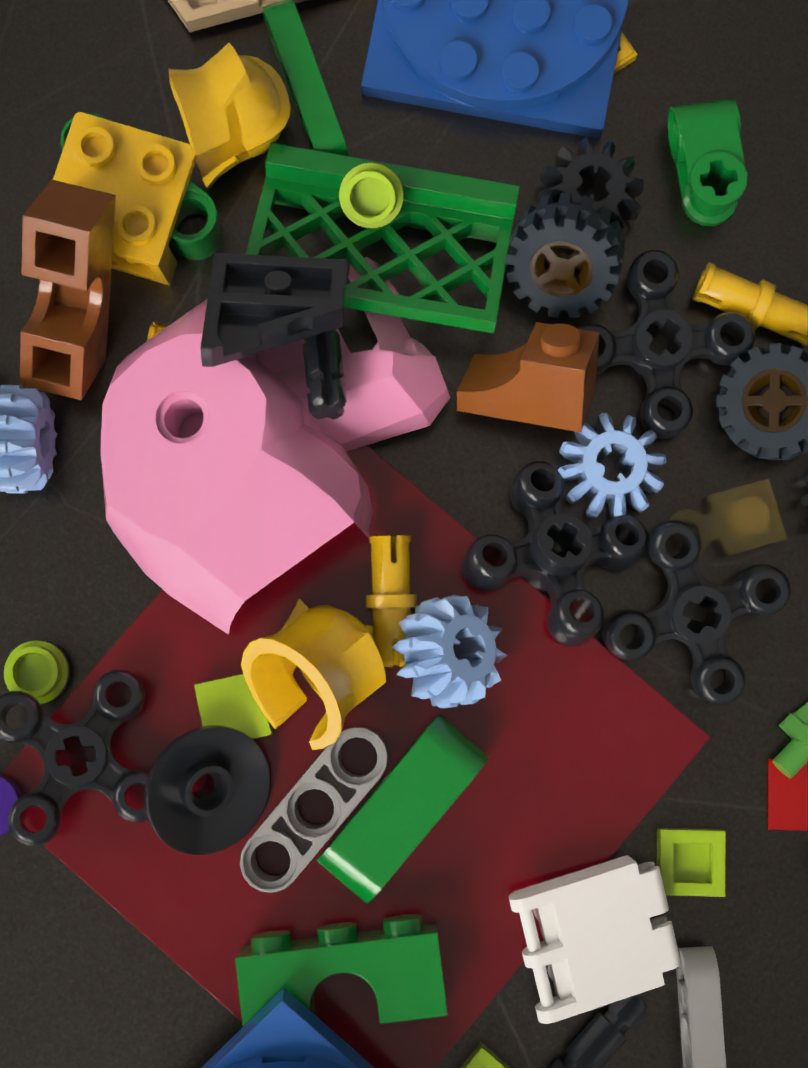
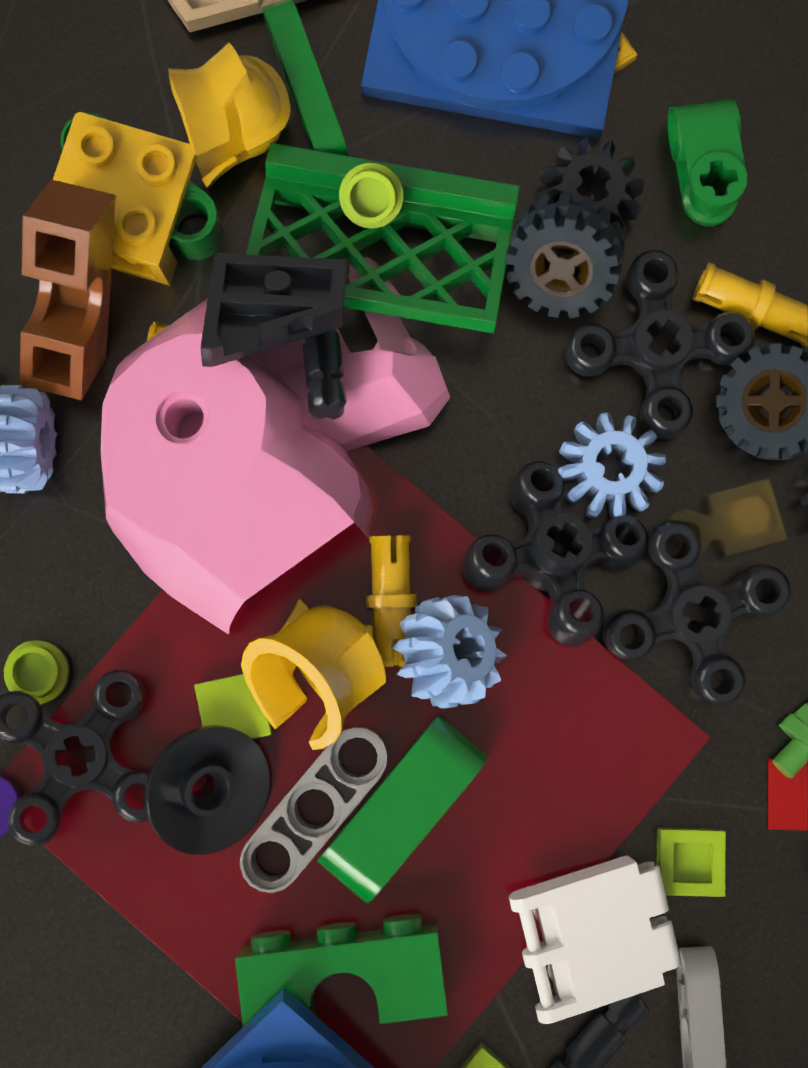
(540, 383): dark orange arch -> none

